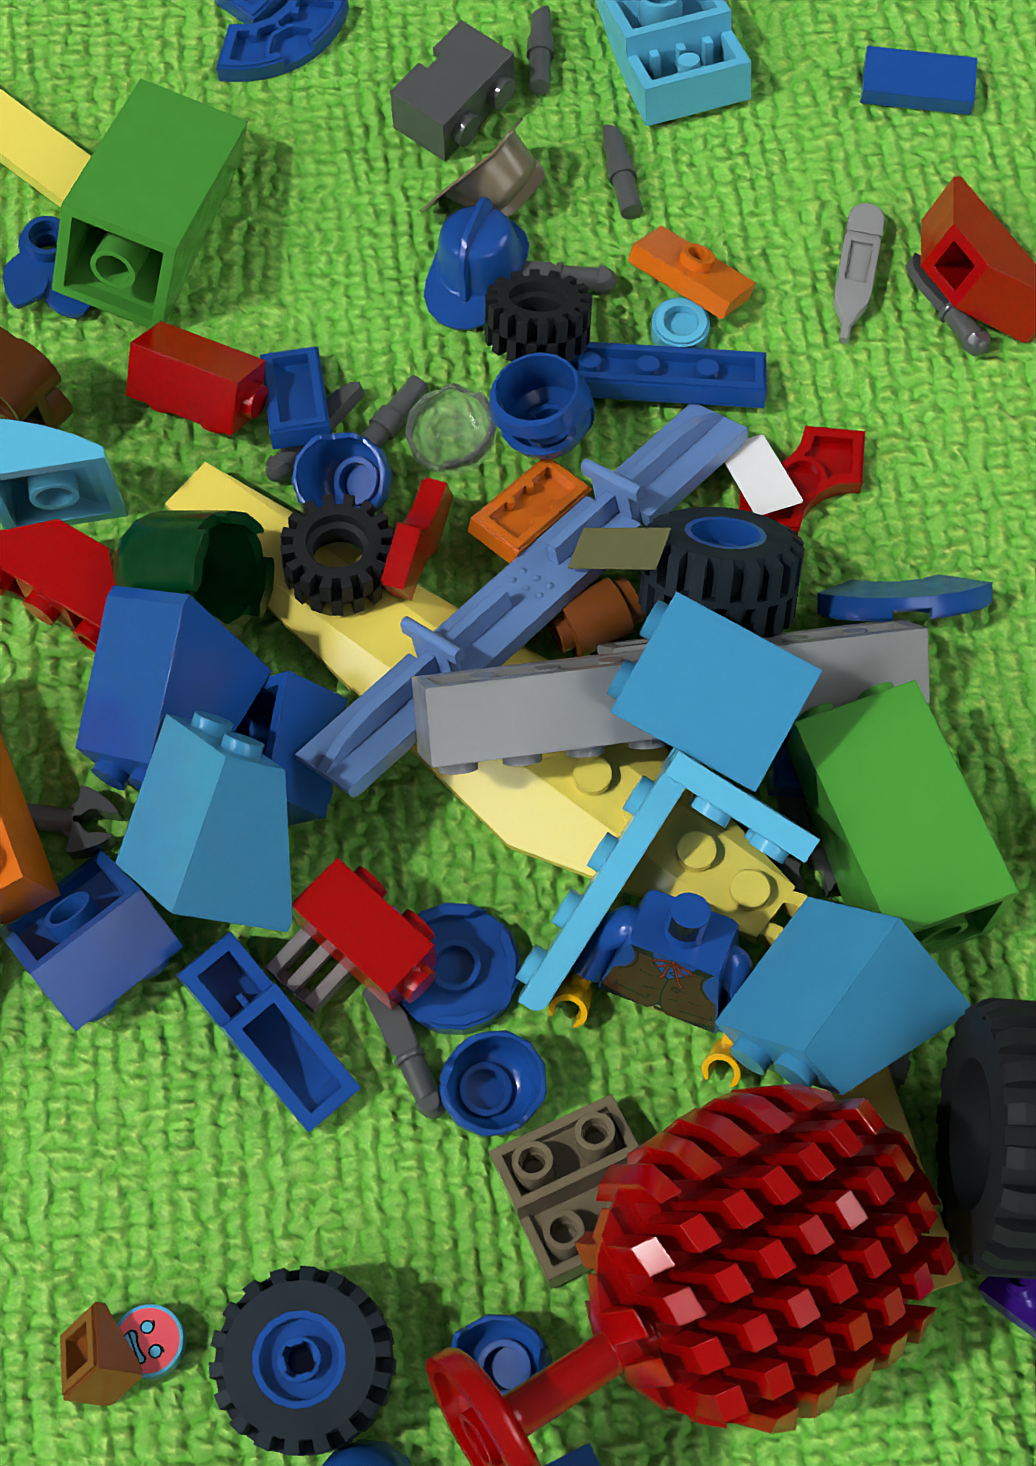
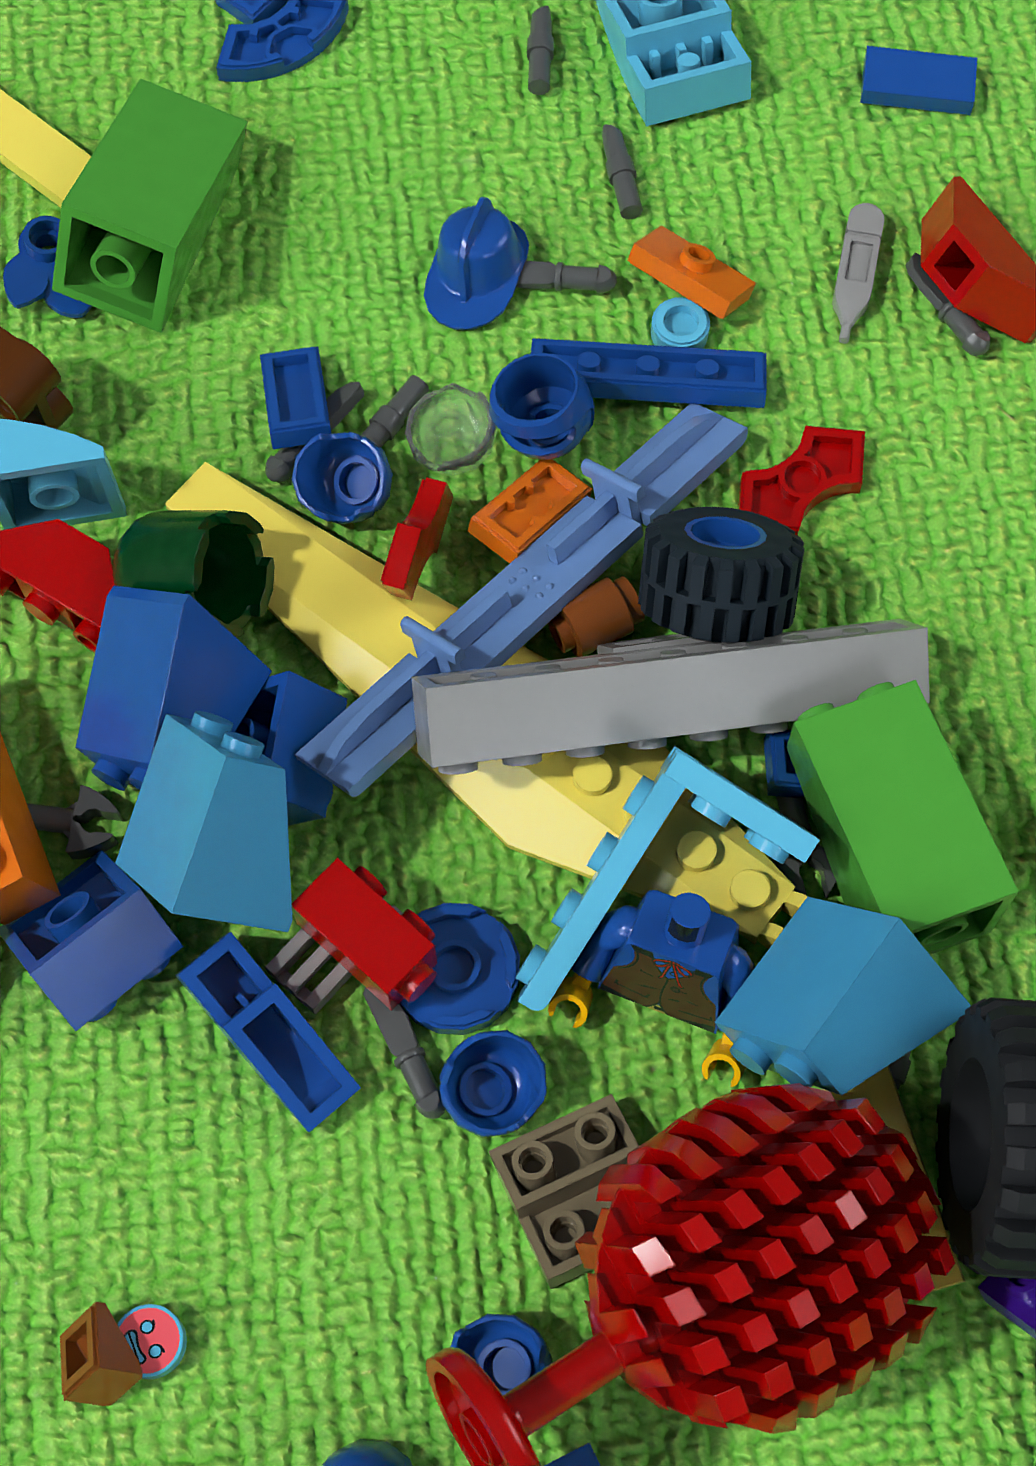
(196, 378): red brick -> none
(303, 1362): black wheel -> none
(330, 525): black tyre -> none
(456, 93): dark grey brick -> none
(504, 176): dark tan piece -> none
(537, 315): black tyre -> none
(619, 548): olive sticker -> none
(712, 689): dark azure slope -> none
(762, 477): white sticker -> none
(878, 600): blue tile -> none

